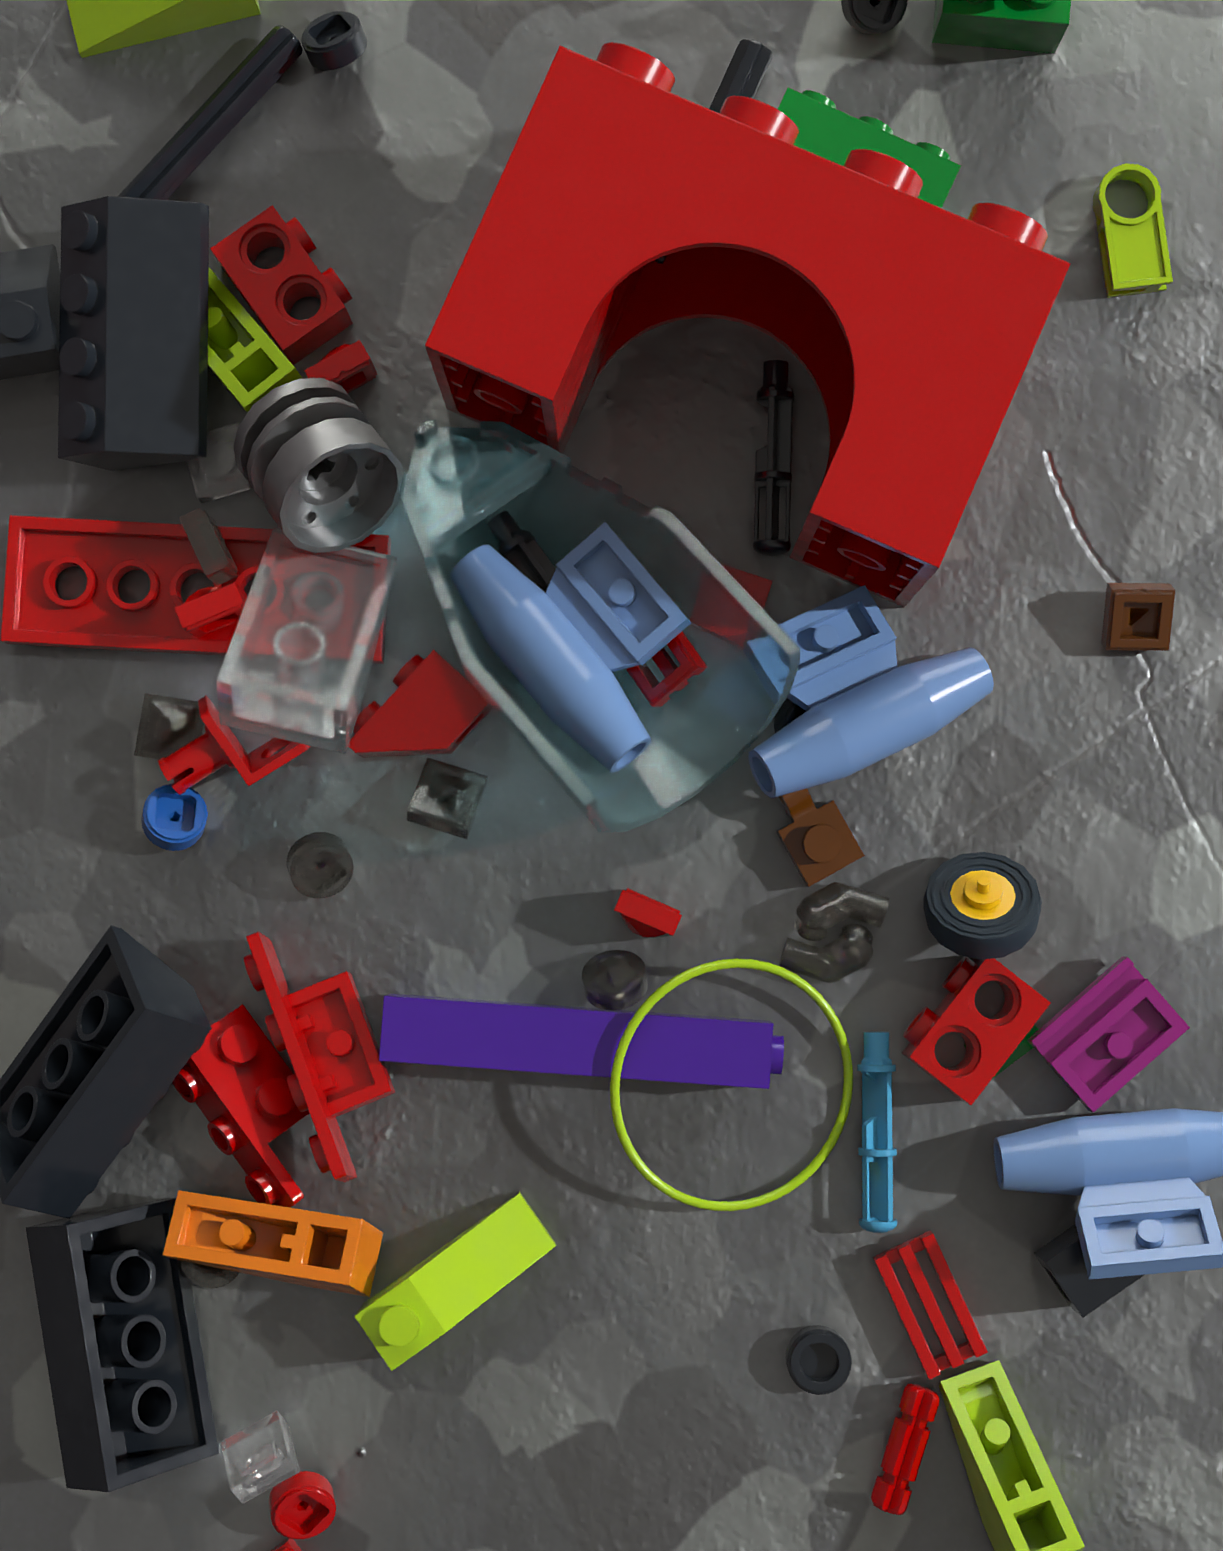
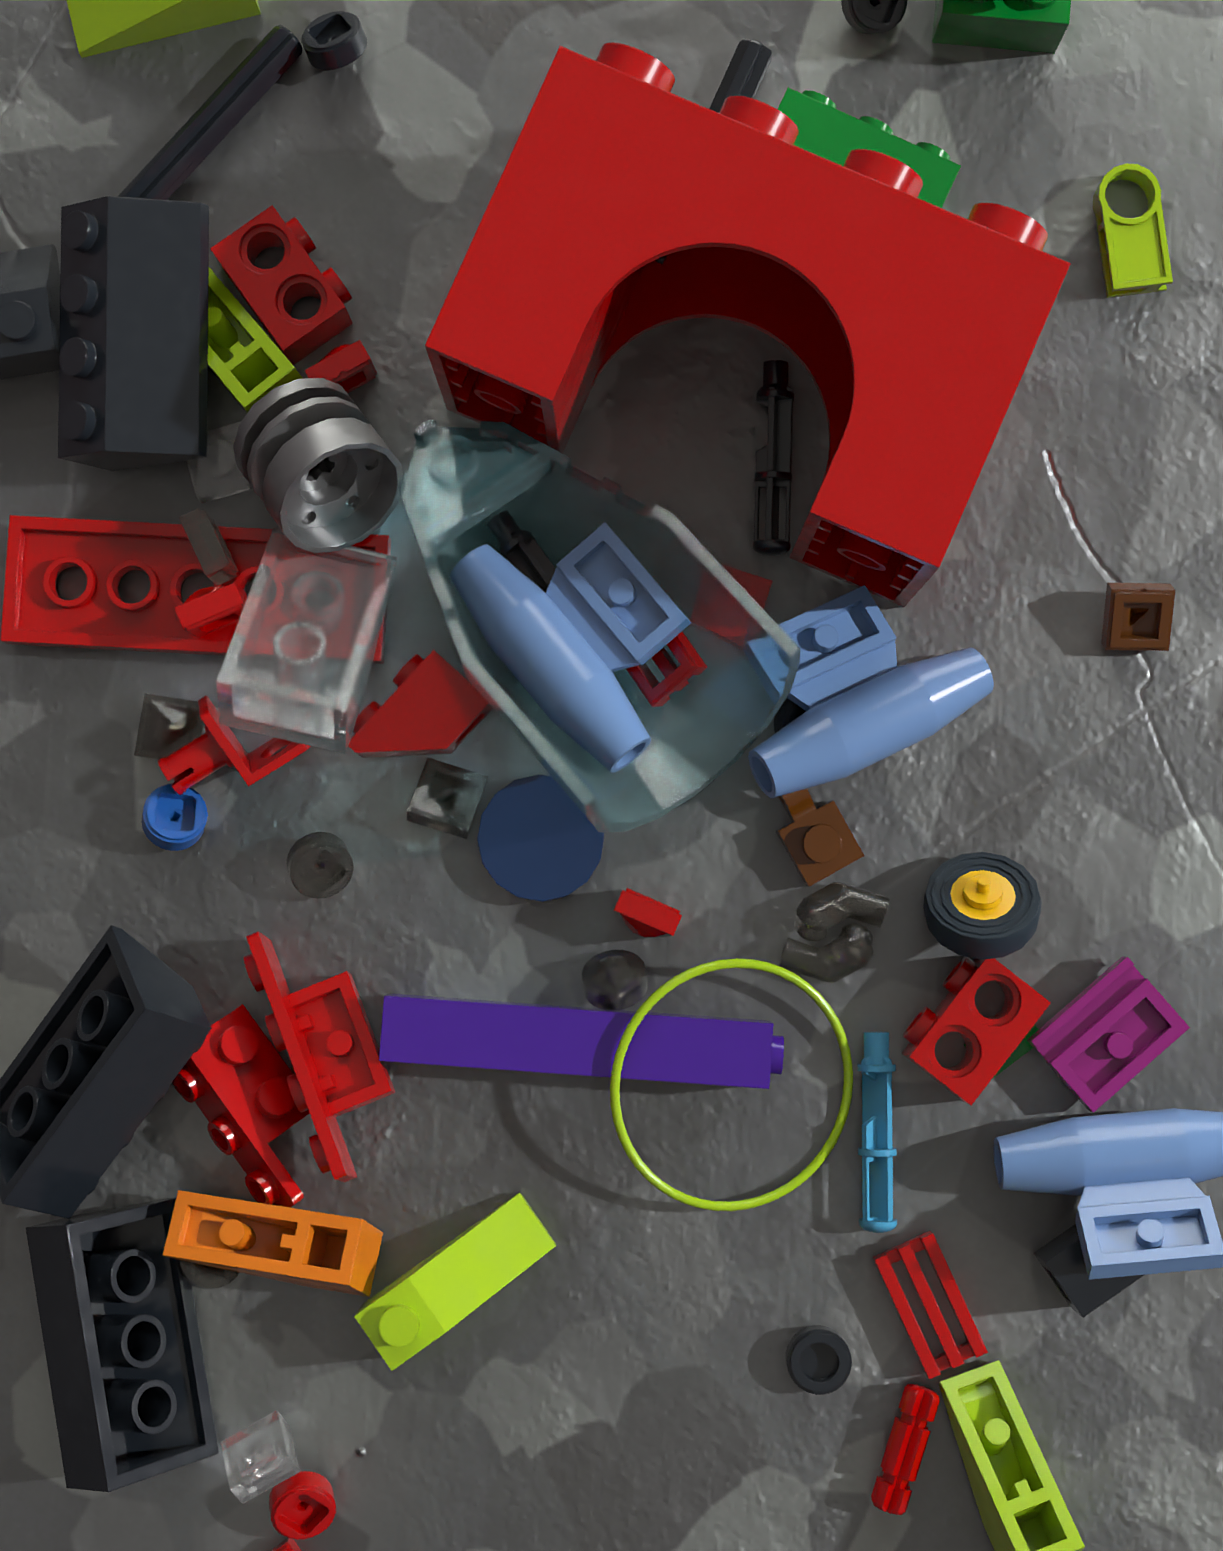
(538, 840): none -> dark blue tile

